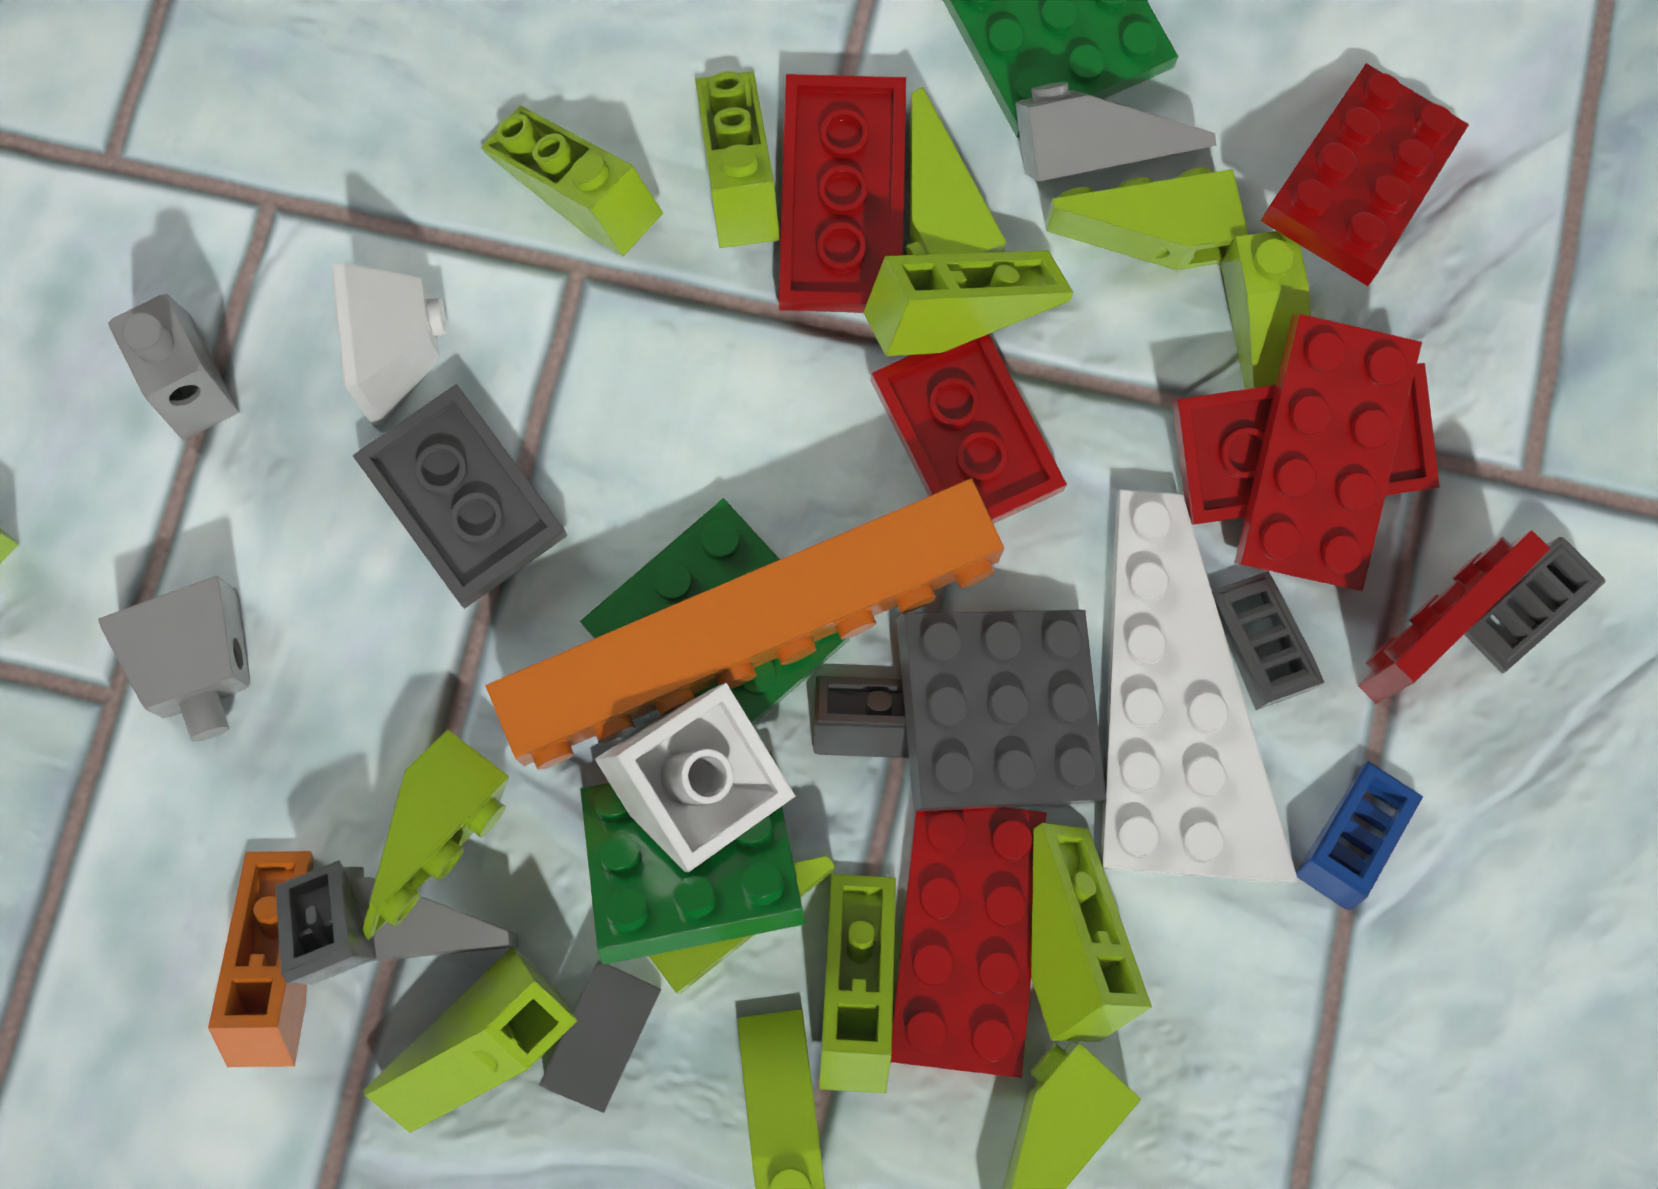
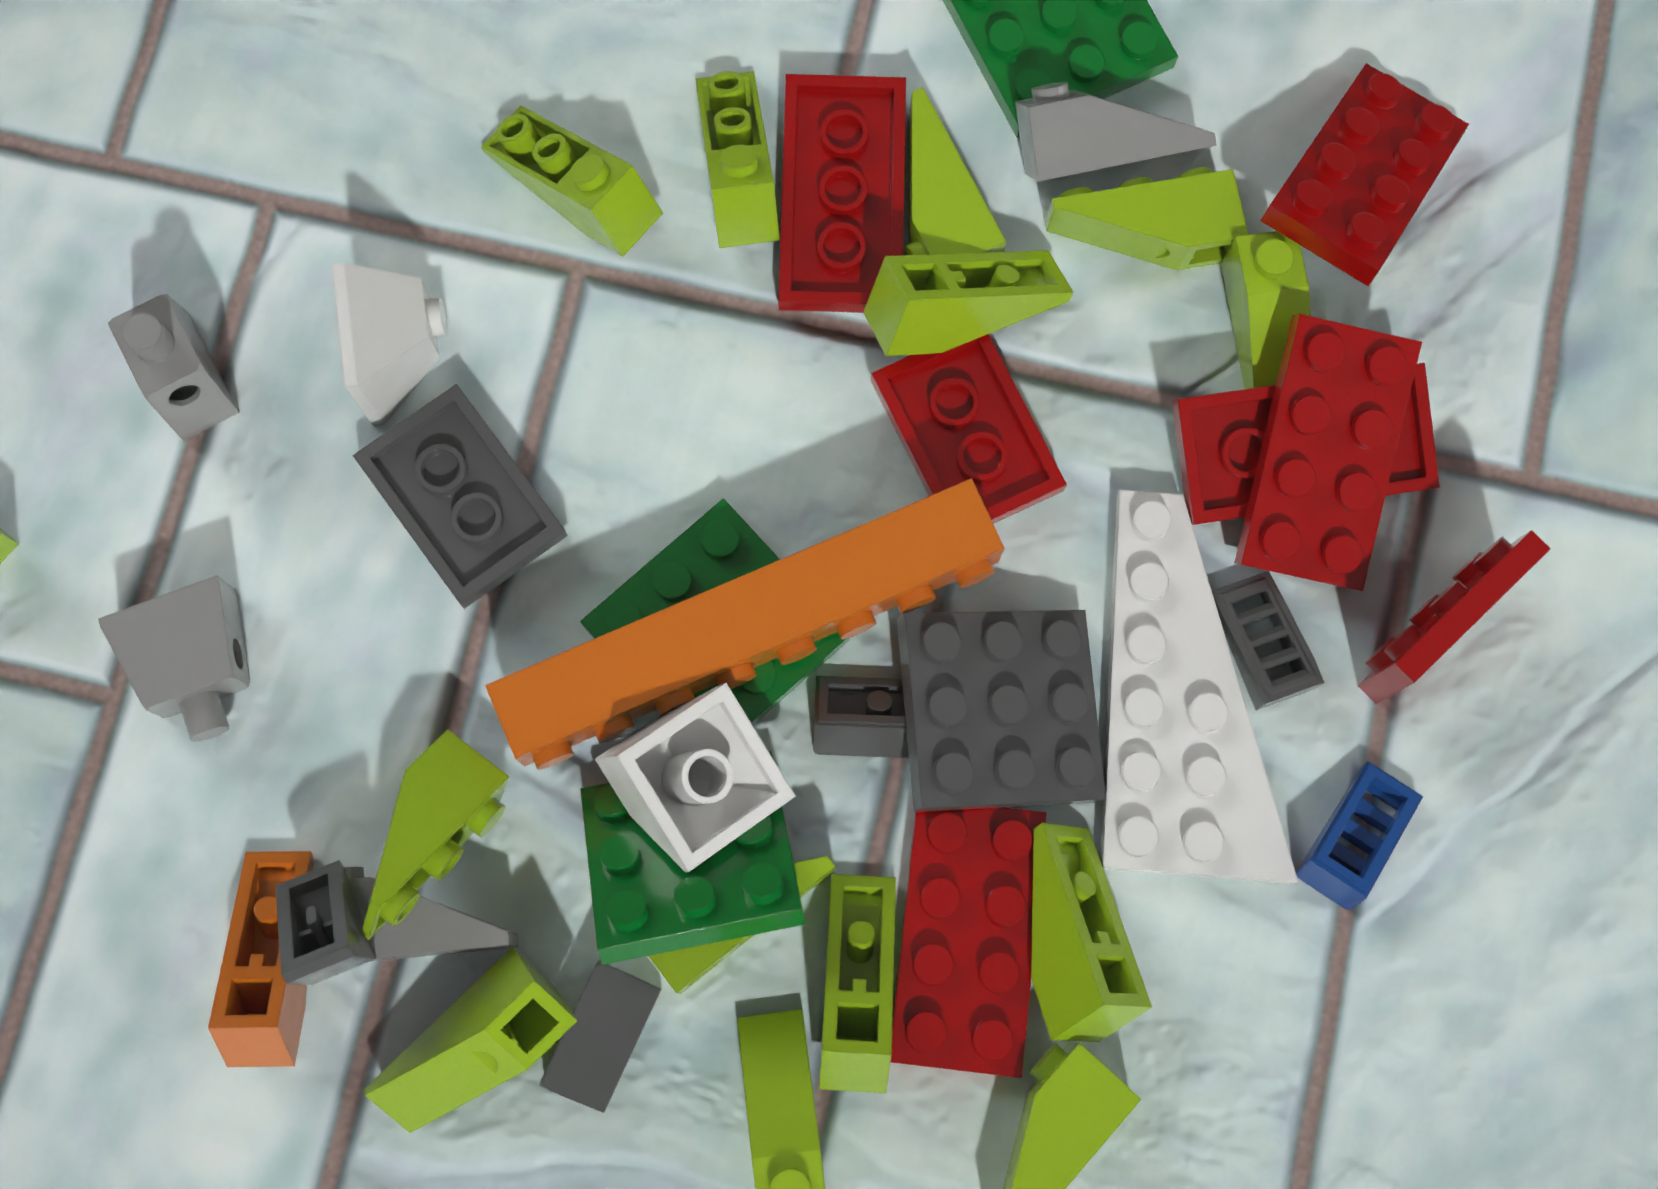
(1563, 577): dark grey slope -> none

